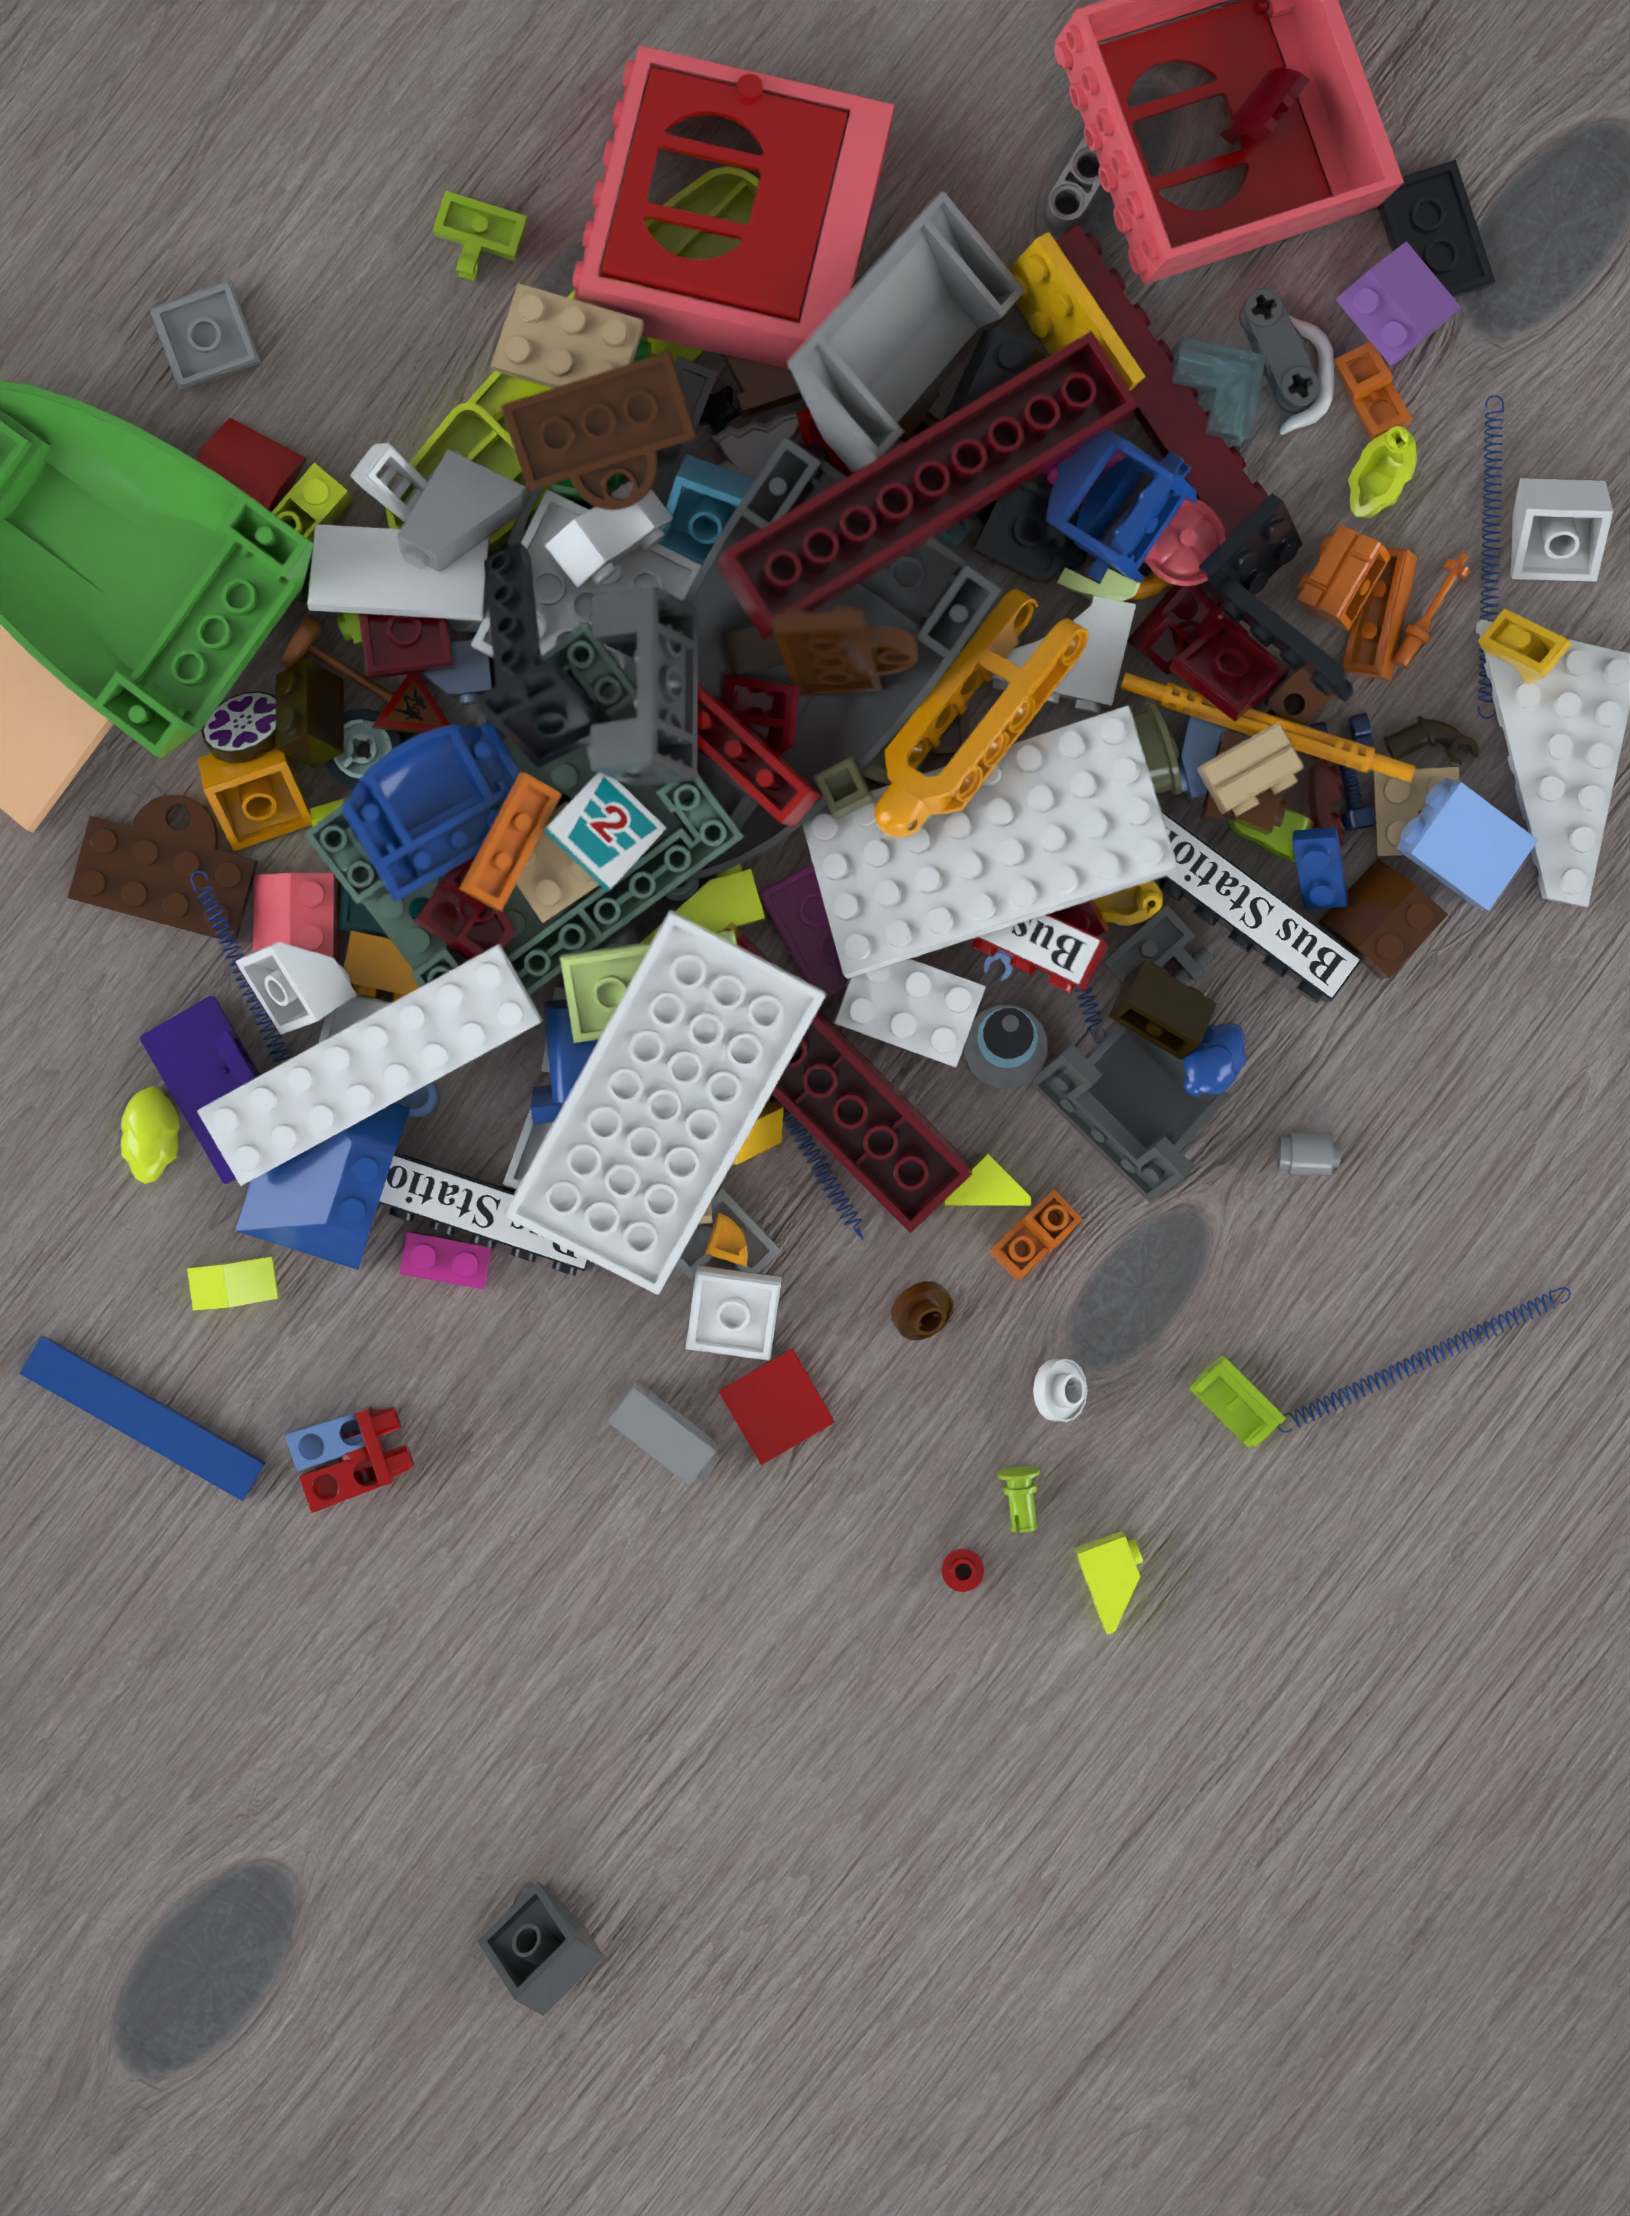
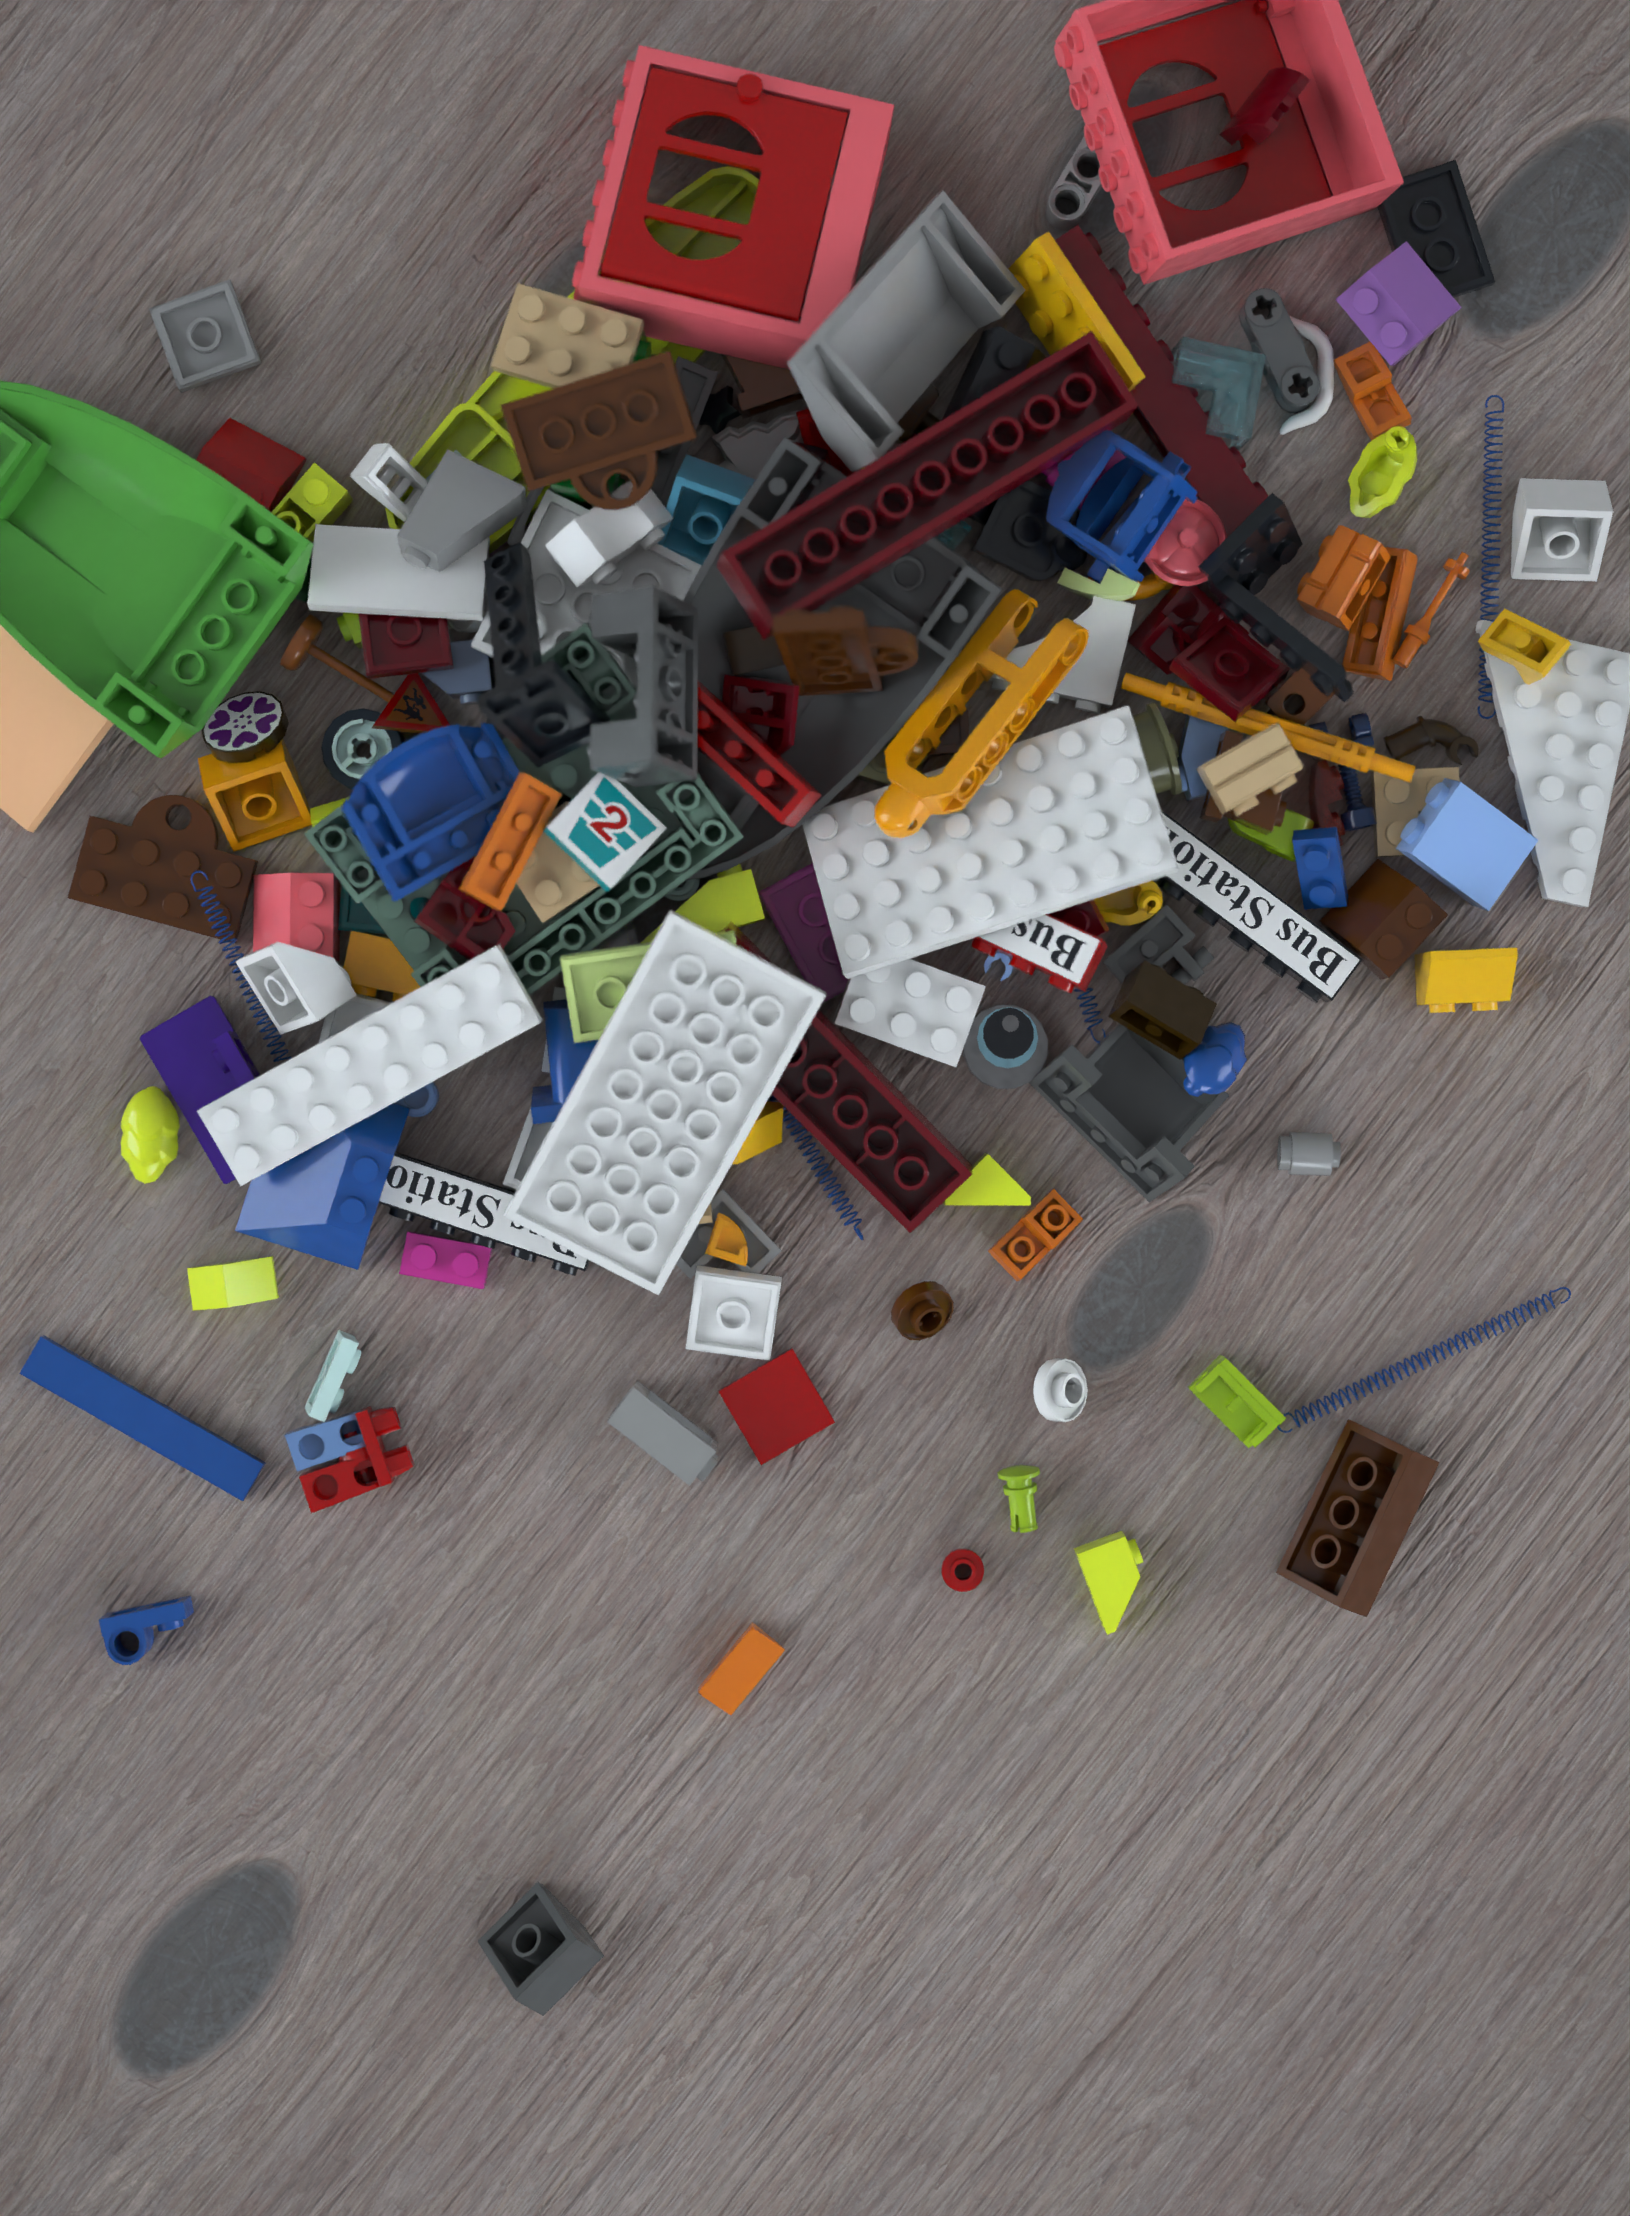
(139, 1620): none -> blue plate
(309, 713): dark brown brick -> none
(327, 1392): none -> light aqua plate
(479, 229): lime plate -> none
(741, 1669): none -> orange slope
(844, 788): olive slope -> none
(1357, 1518): none -> reddish brown slope
(1465, 977): none -> yellow slope

